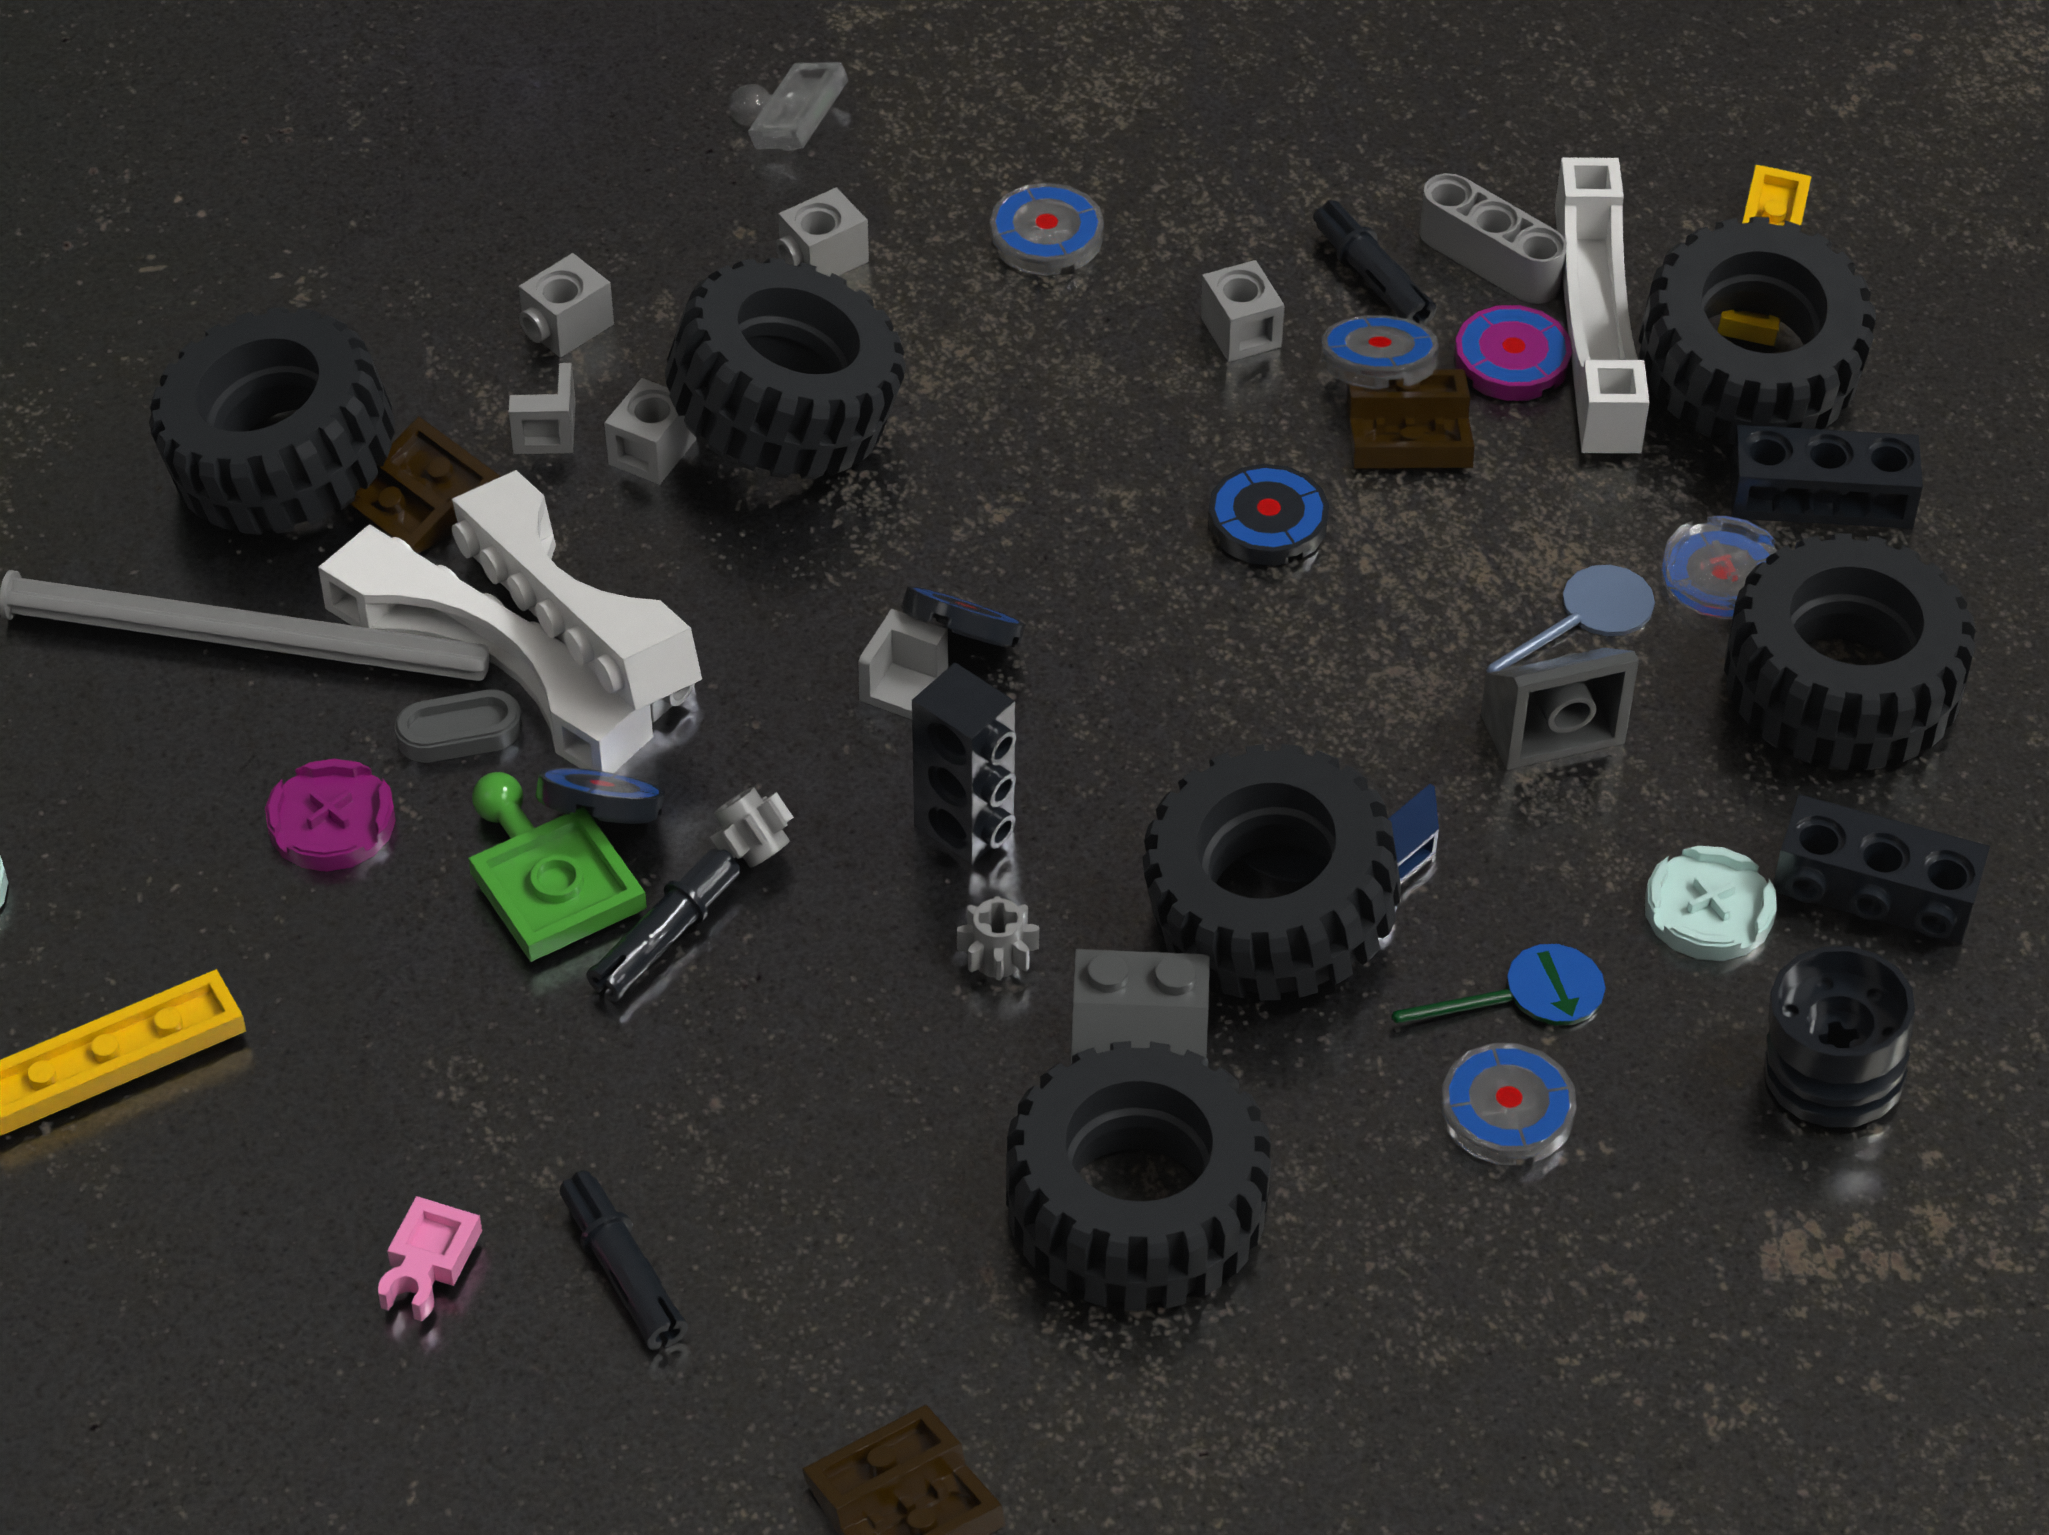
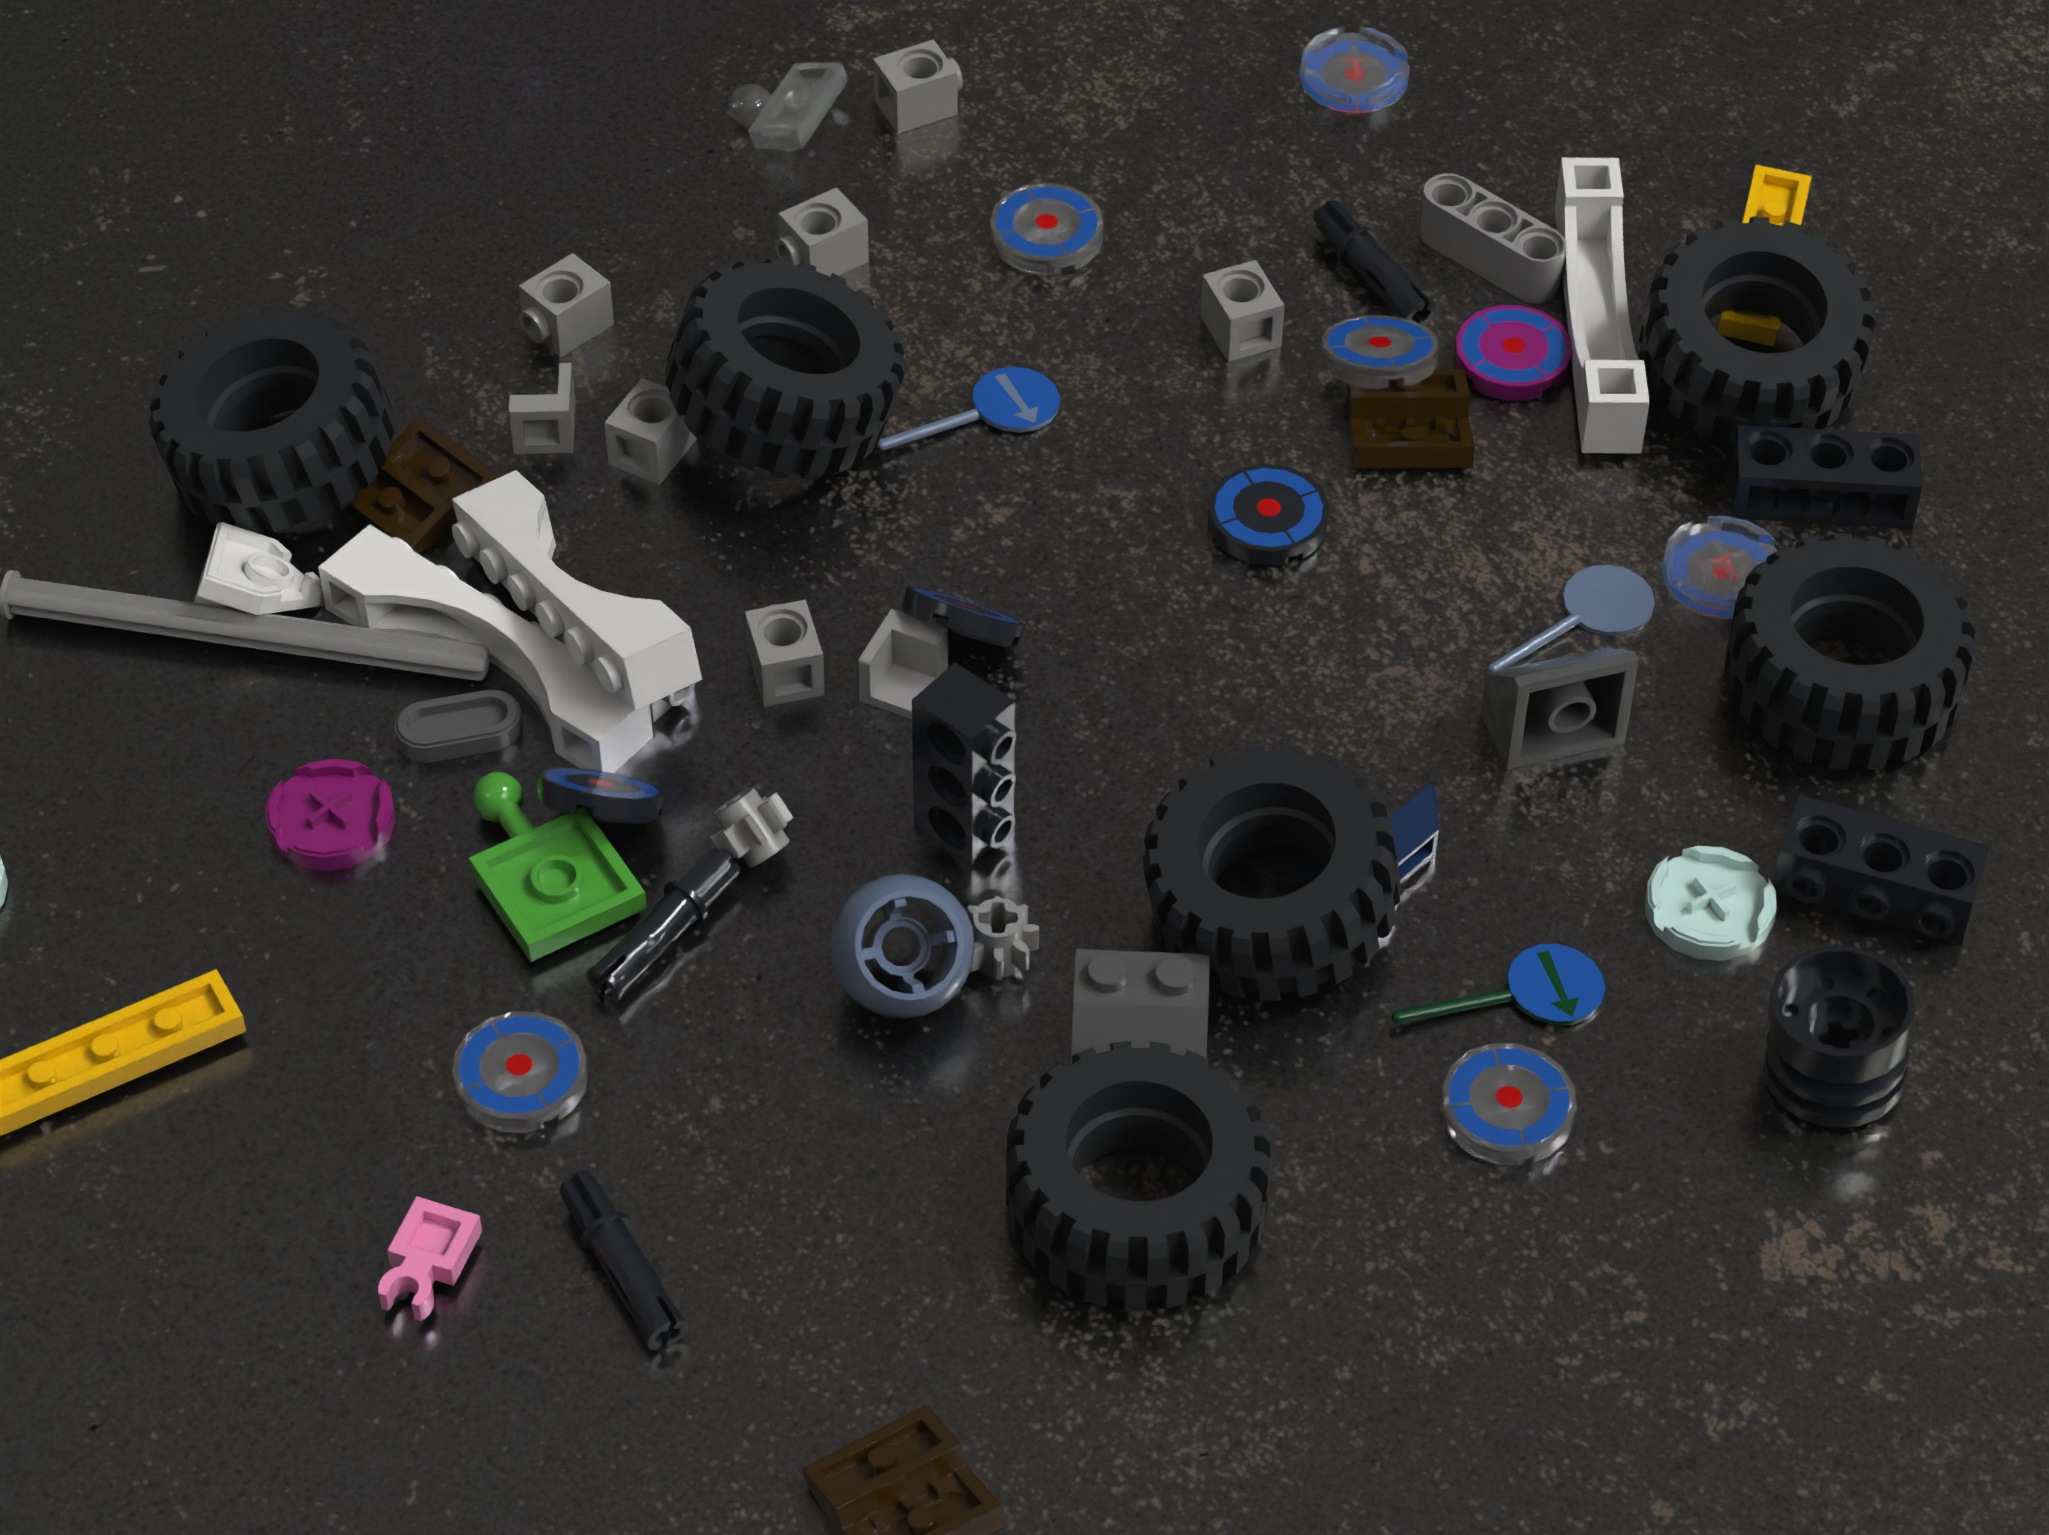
(254, 575): none -> white plate
(520, 1071): none -> tile
(784, 653): none -> light grey brick
(891, 895): none -> sand blue wheel
(916, 86): none -> light grey brick
(1004, 398): none -> blue piece
(1354, 70): none -> clear tile

